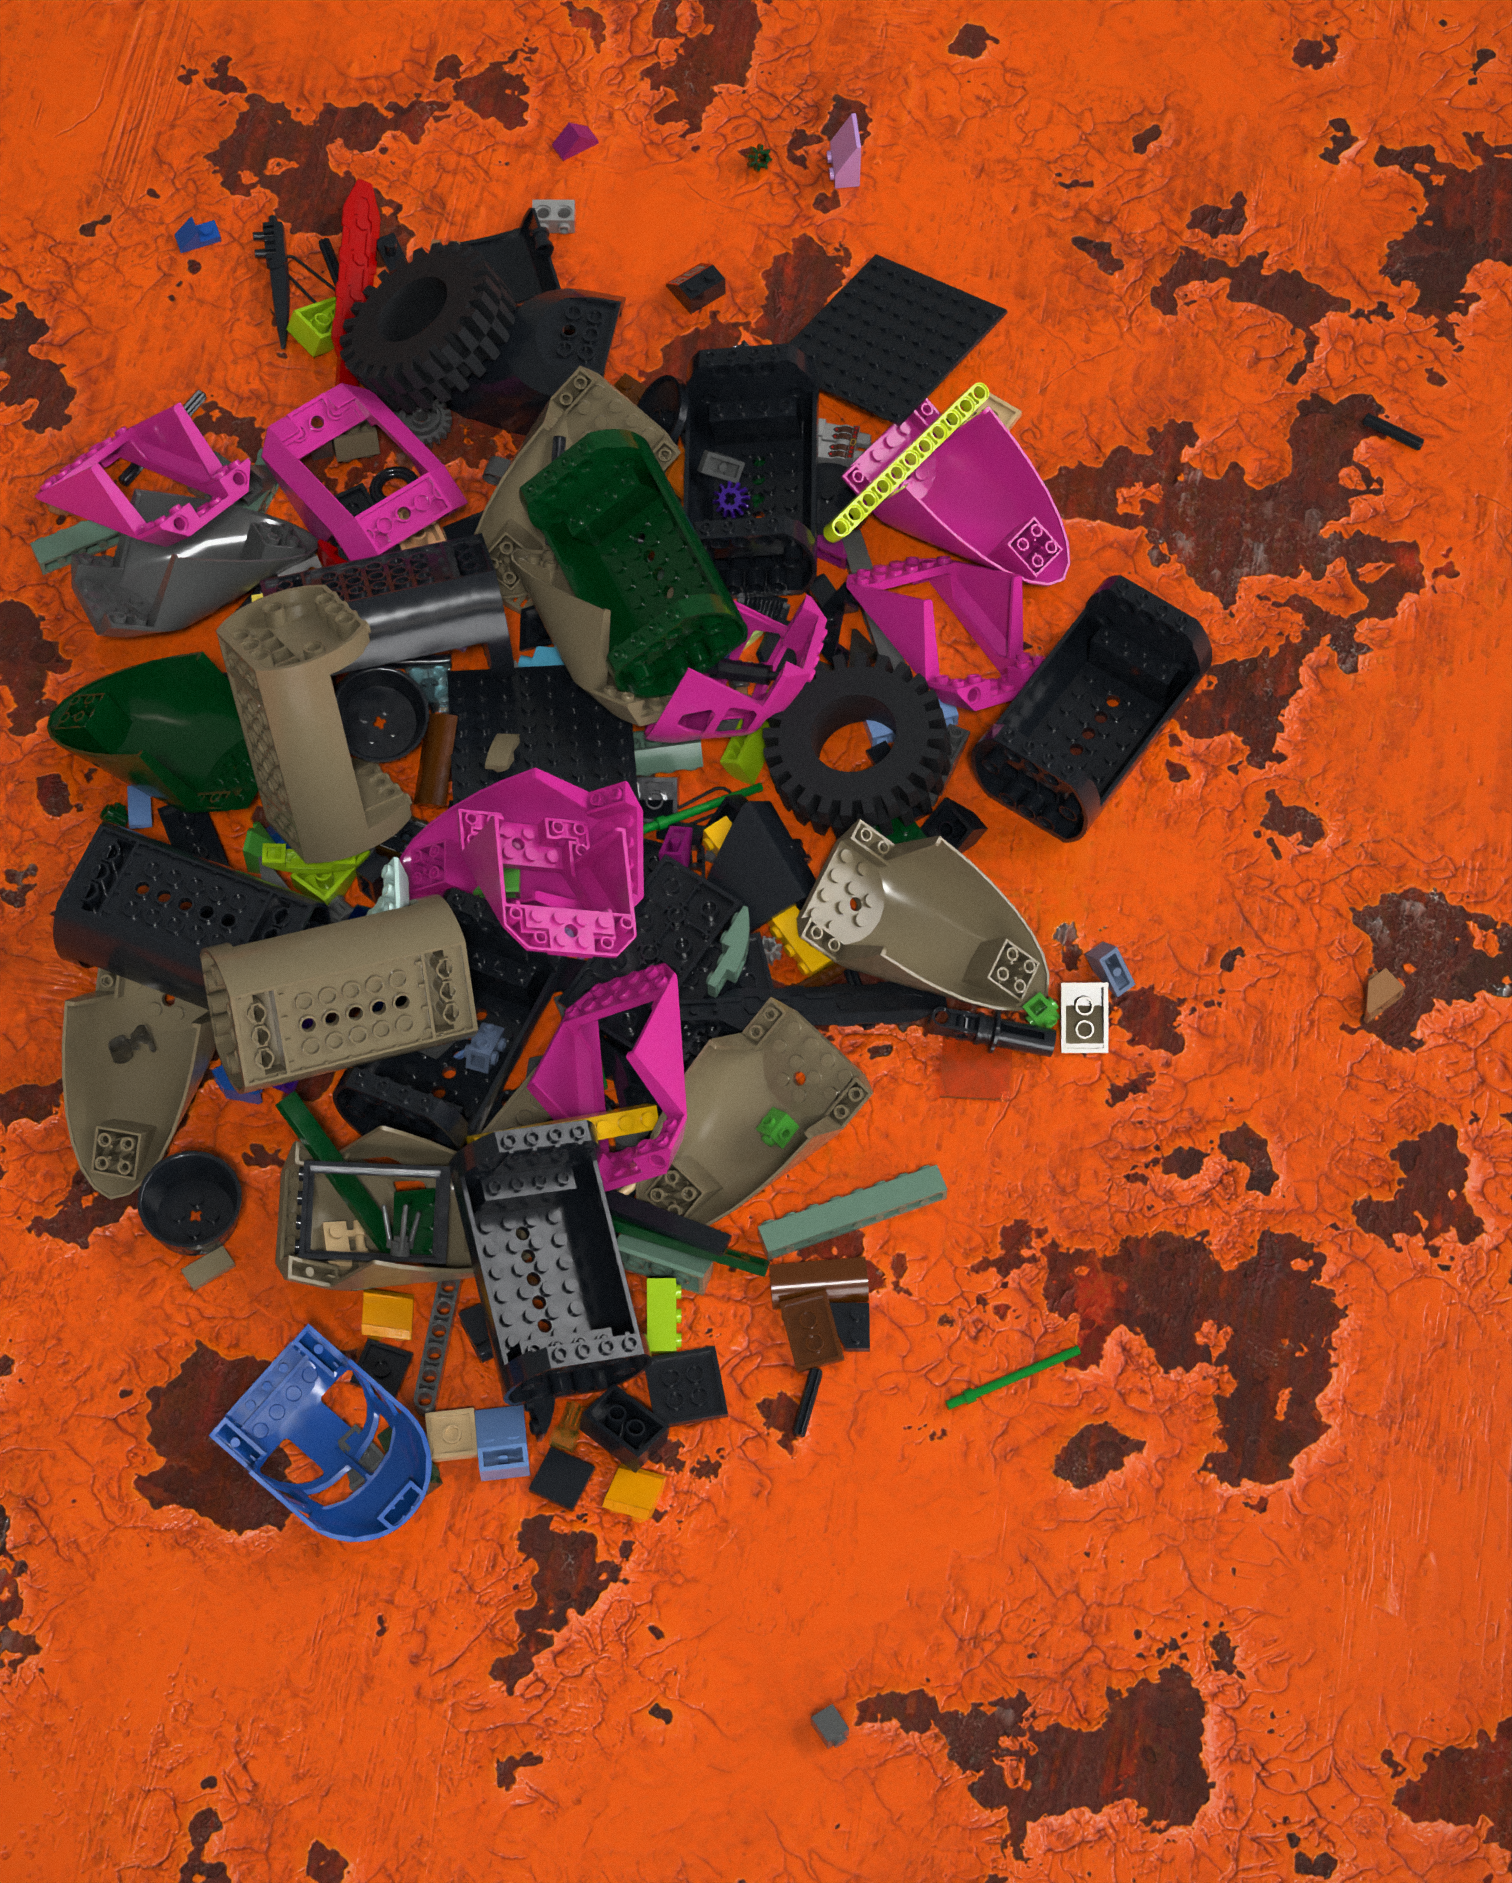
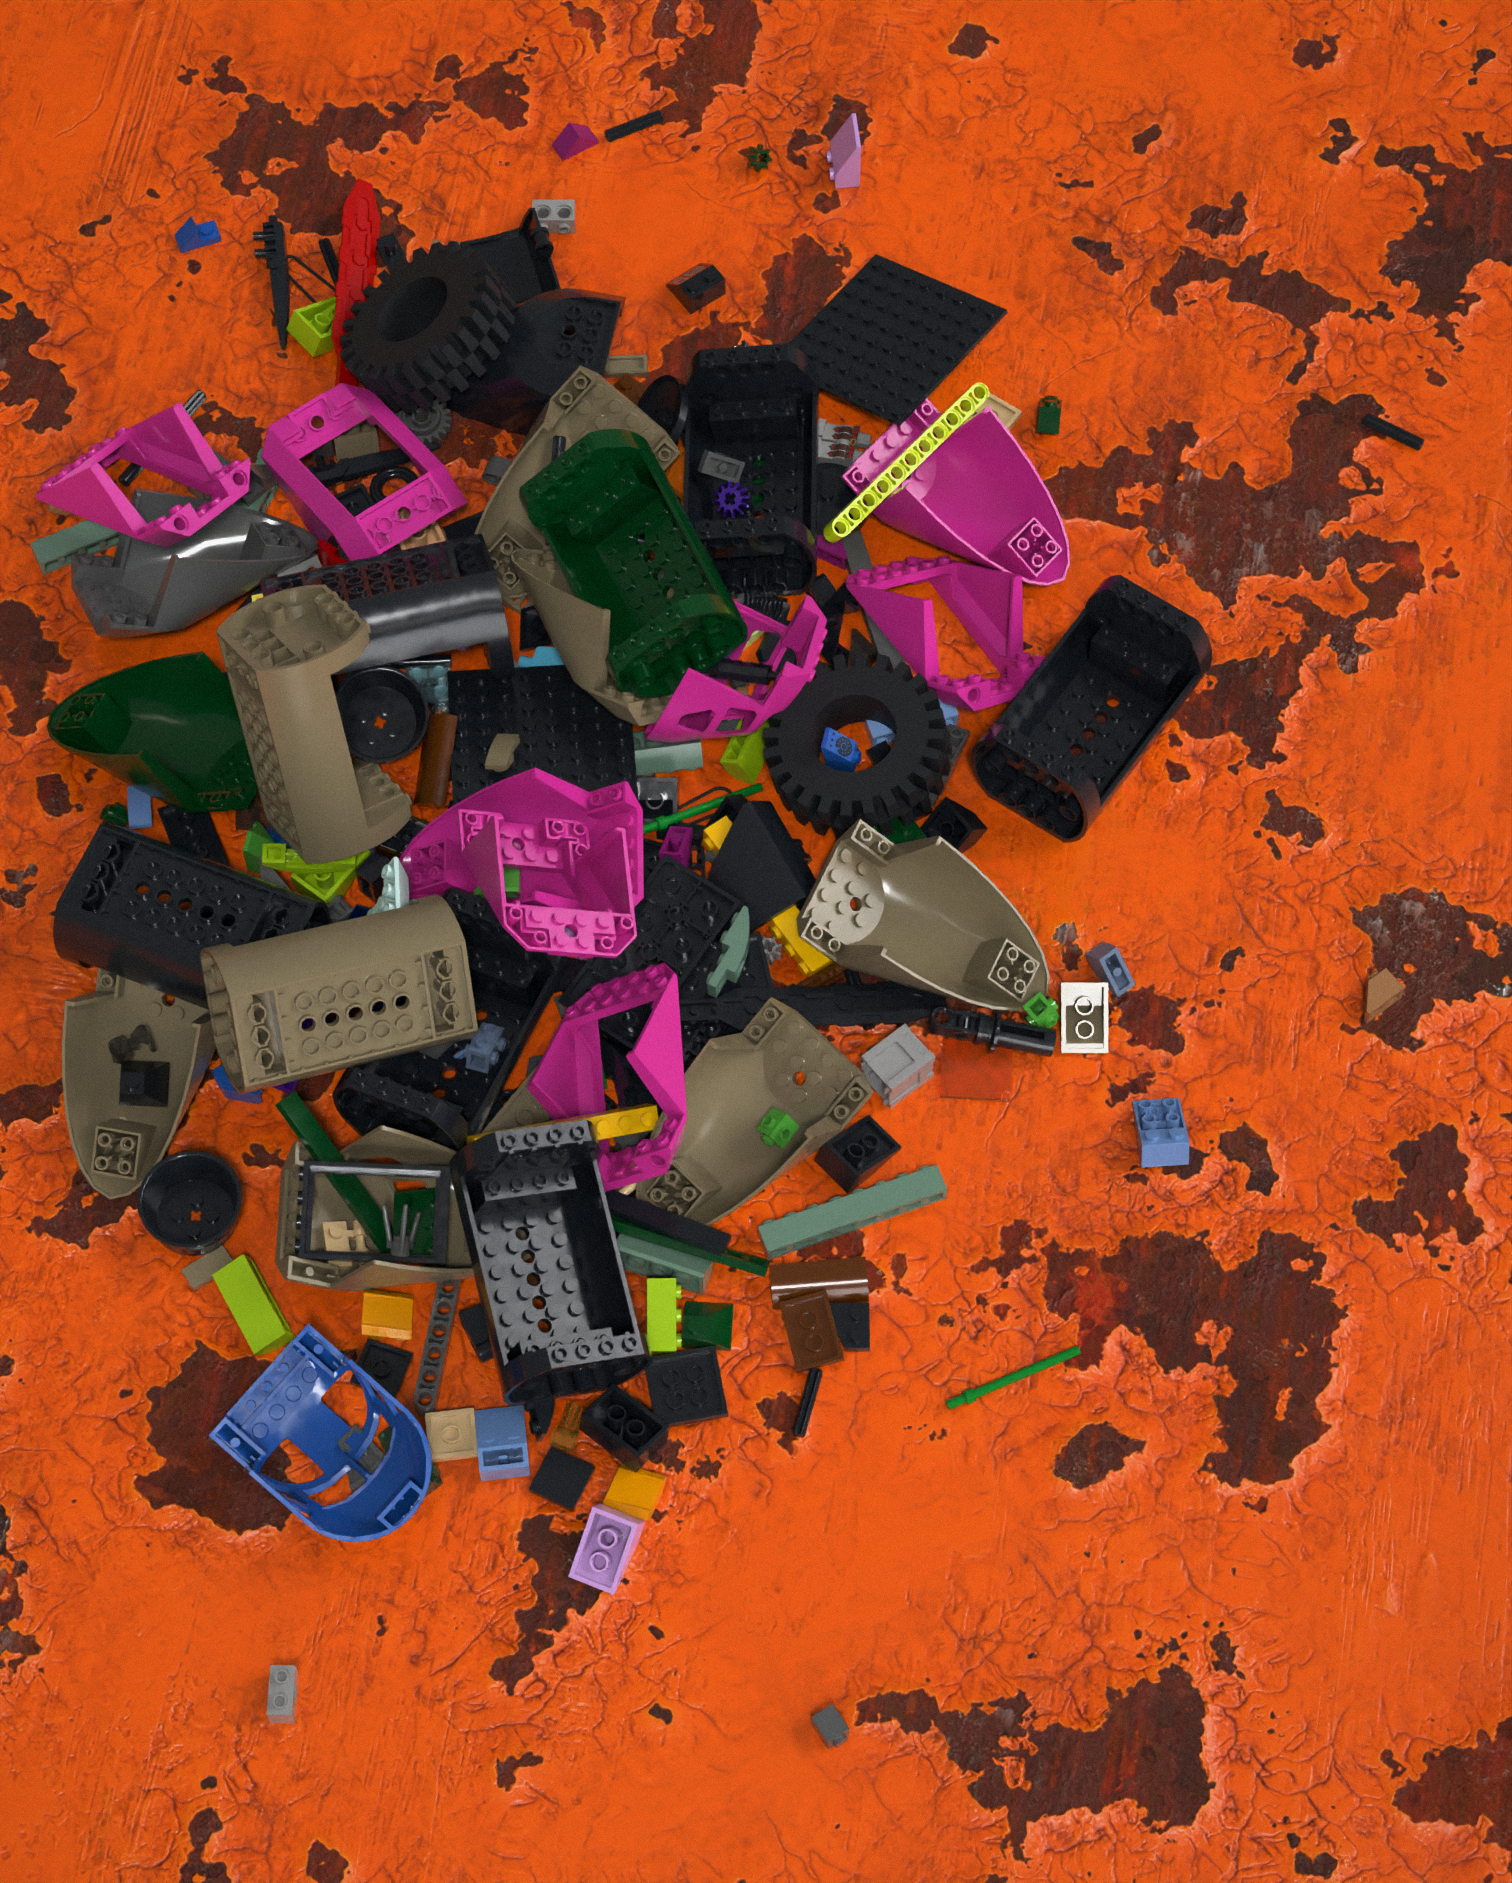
(144, 1083): none -> black slope
(246, 817): none -> clear smoke slope
(253, 1305): none -> lime brick
(282, 1694): none -> light grey brick
(348, 469): none -> black piece
(606, 1548): none -> lavender slope
(630, 364): none -> dark tan tile
(633, 125): none -> black axle
(707, 1325): none -> dark green slope
(840, 751): none -> blue slope
(857, 1153): none -> black slope
(897, 1066): none -> light grey container
(1049, 415): none -> dark green slope
(1161, 1132): none -> medium blue slope

